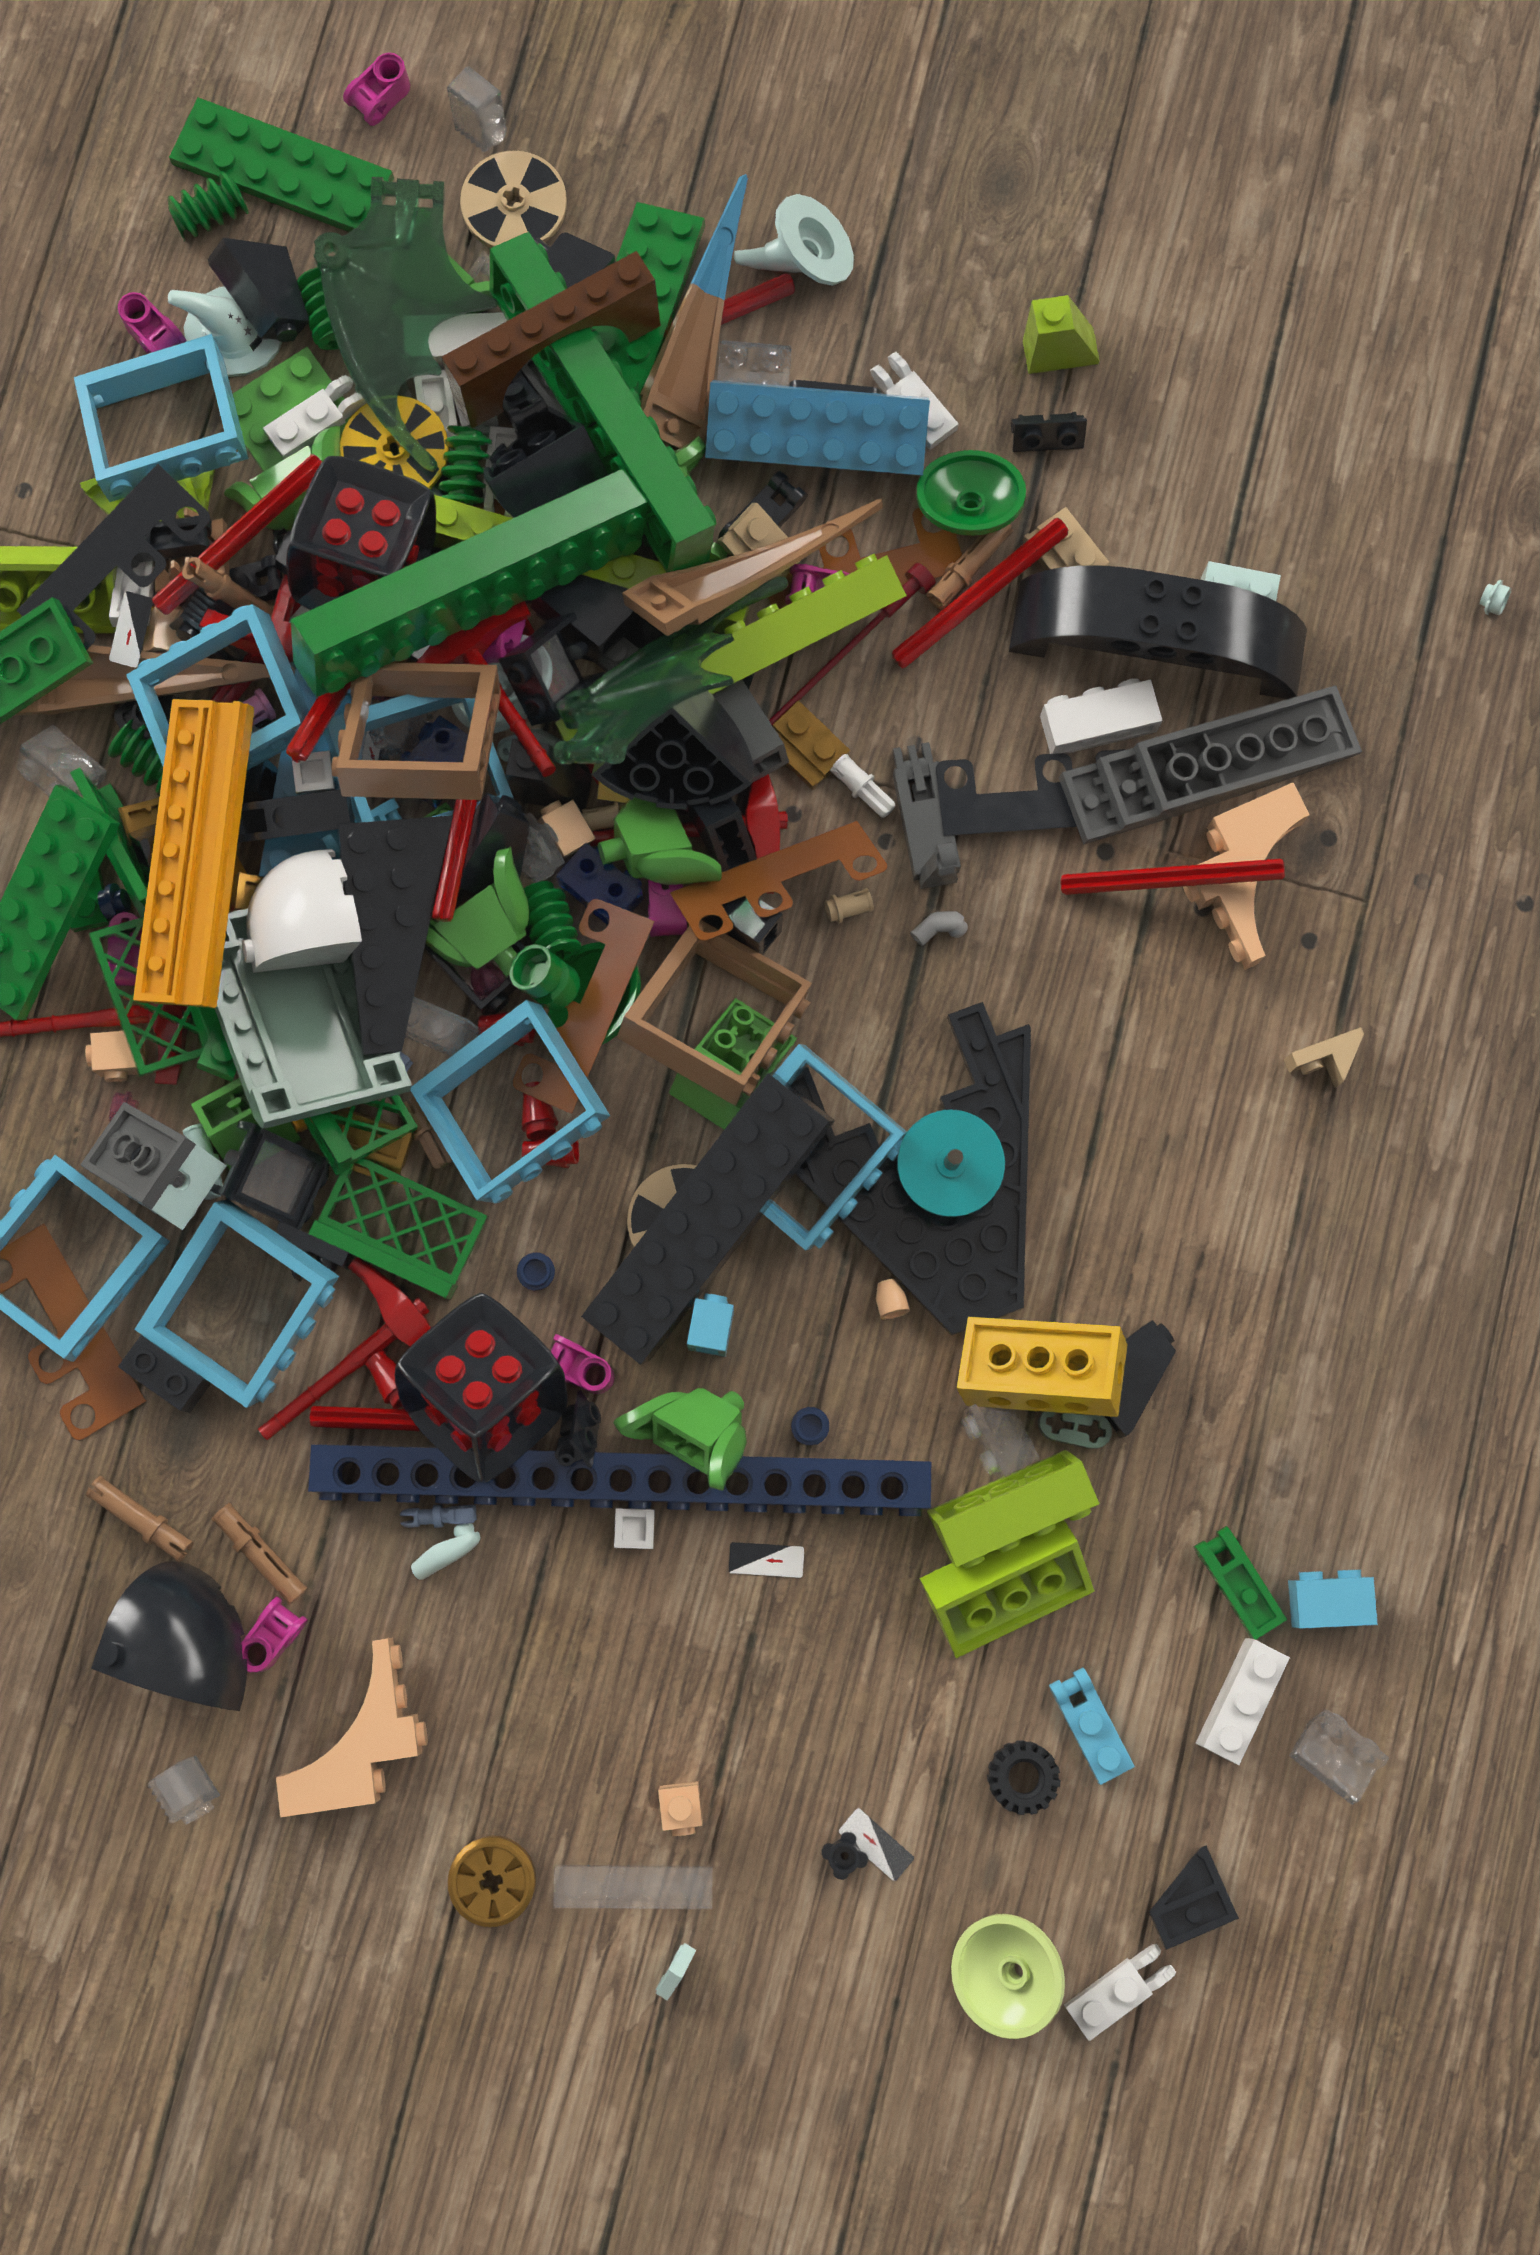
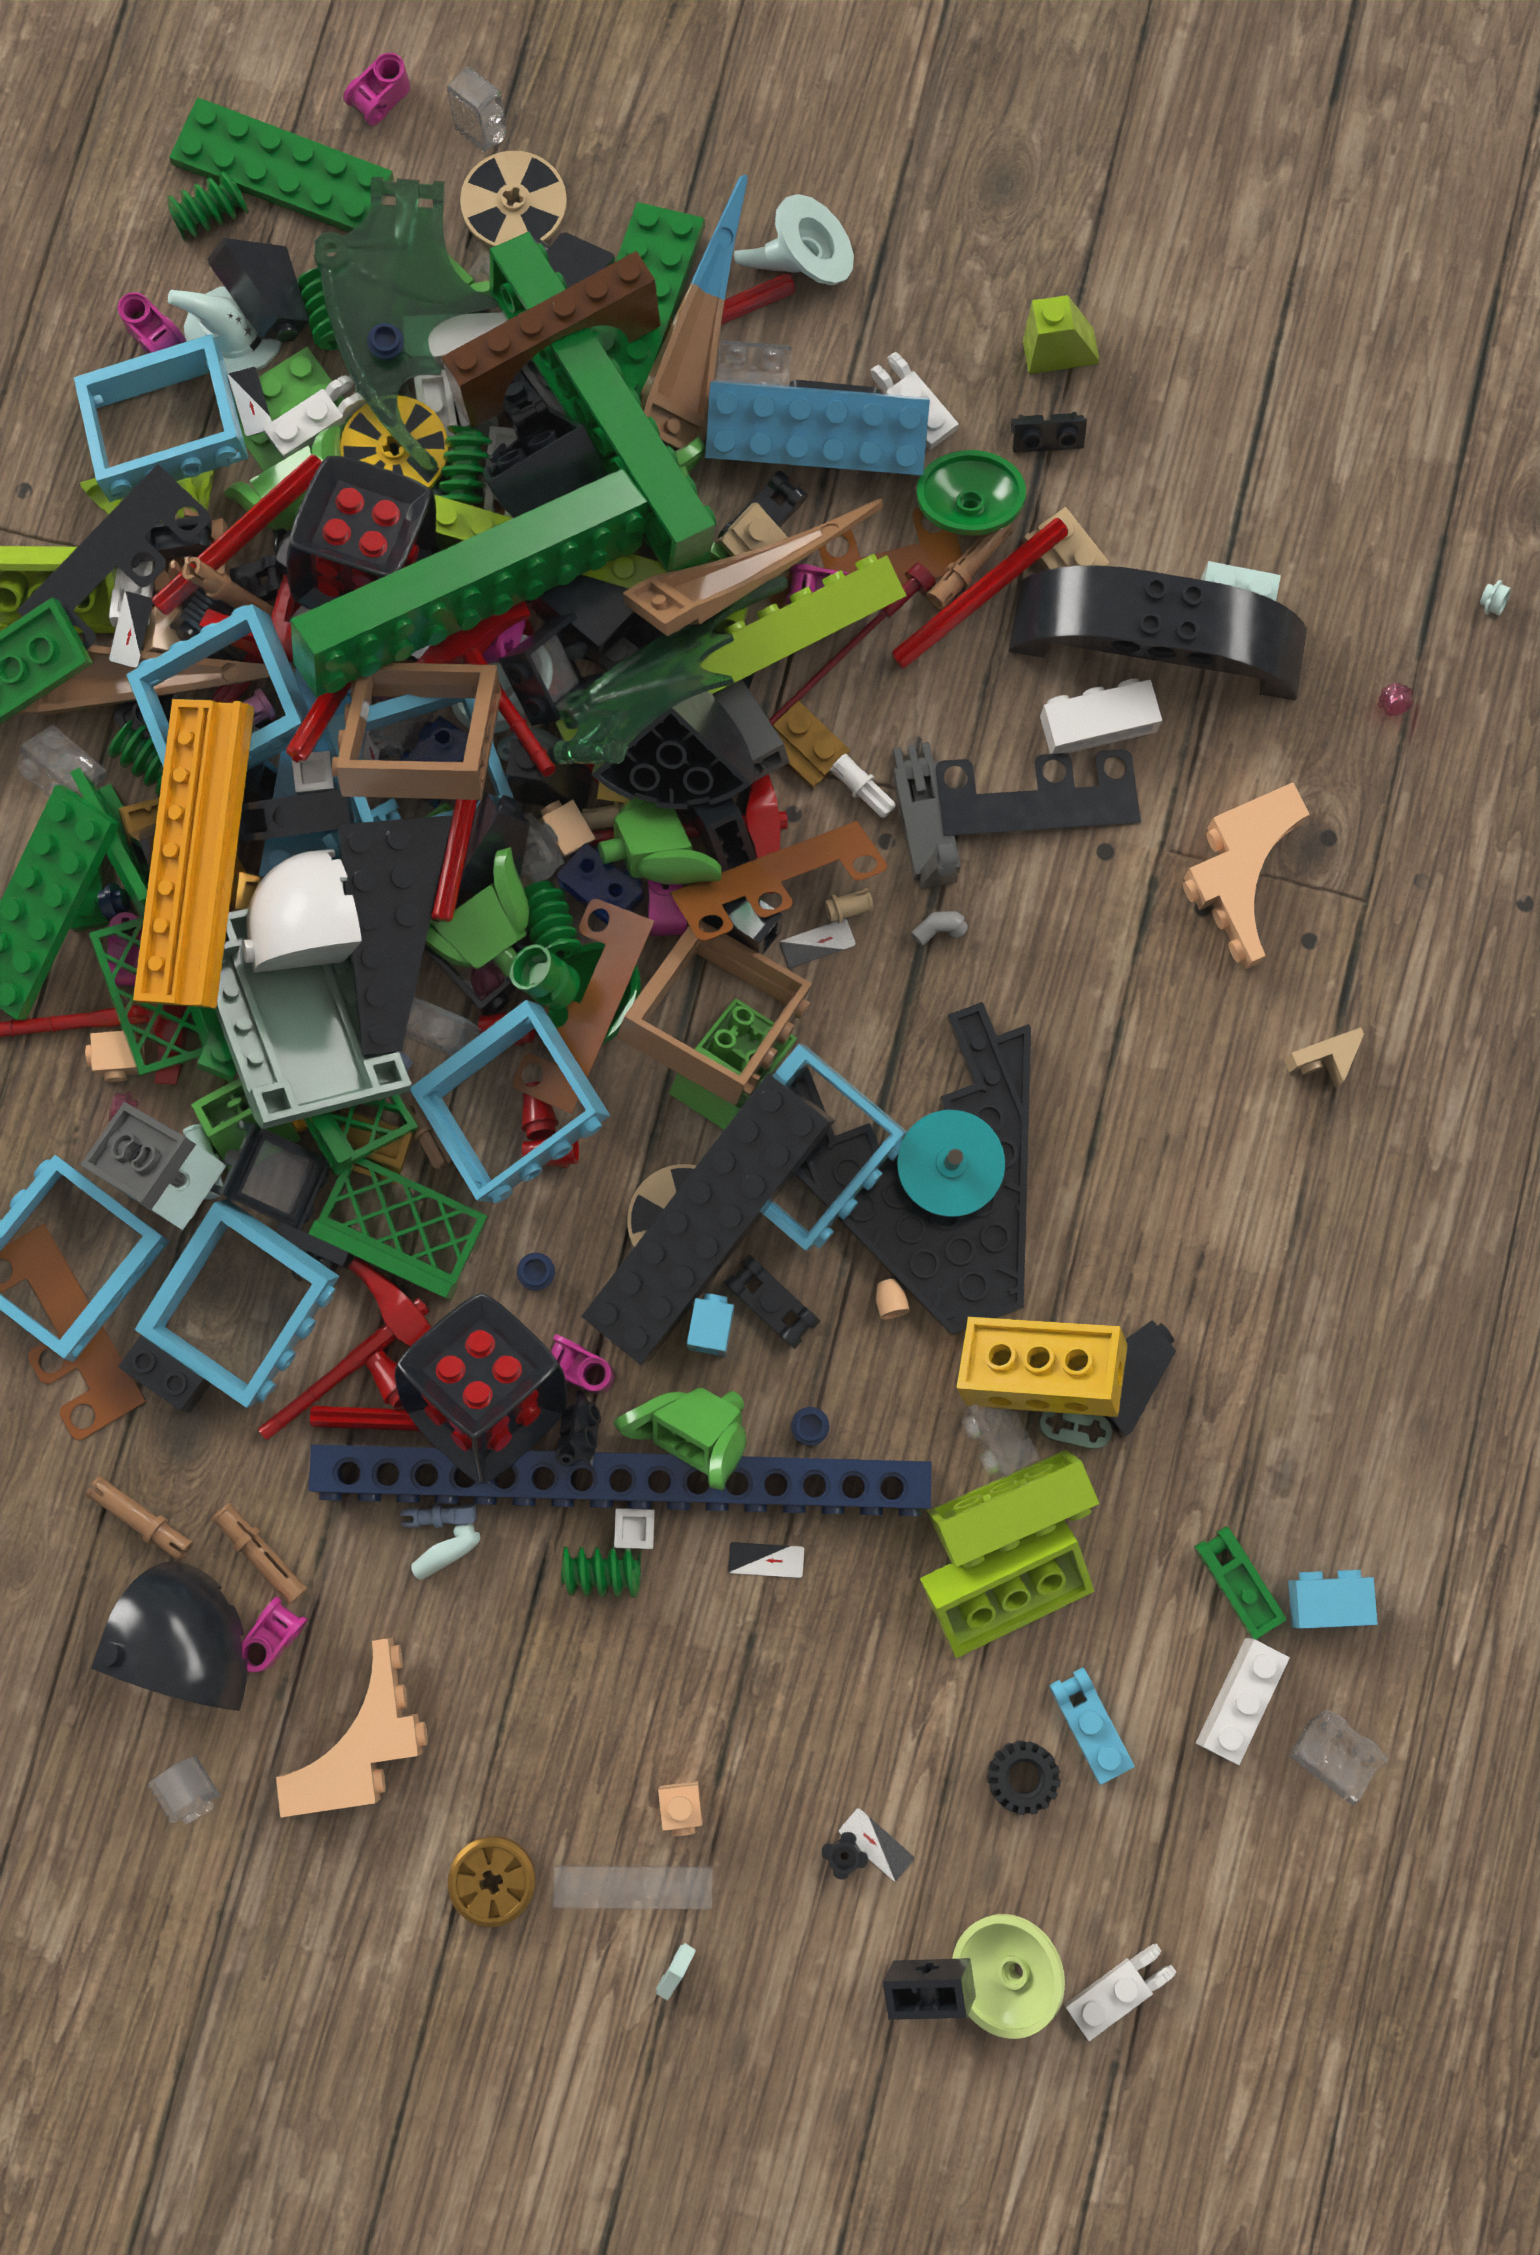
(250, 400): none -> sticker
(385, 341): none -> dark blue plate
(601, 1572): none -> green piece
(771, 1301): none -> black plate
(817, 943): none -> clear sticker
(929, 1989): none -> black brick
(1173, 876): red axle -> none
(1192, 1902): black wing -> none
(1208, 764): dark grey slope -> none
(1395, 699): none -> clear pink plate

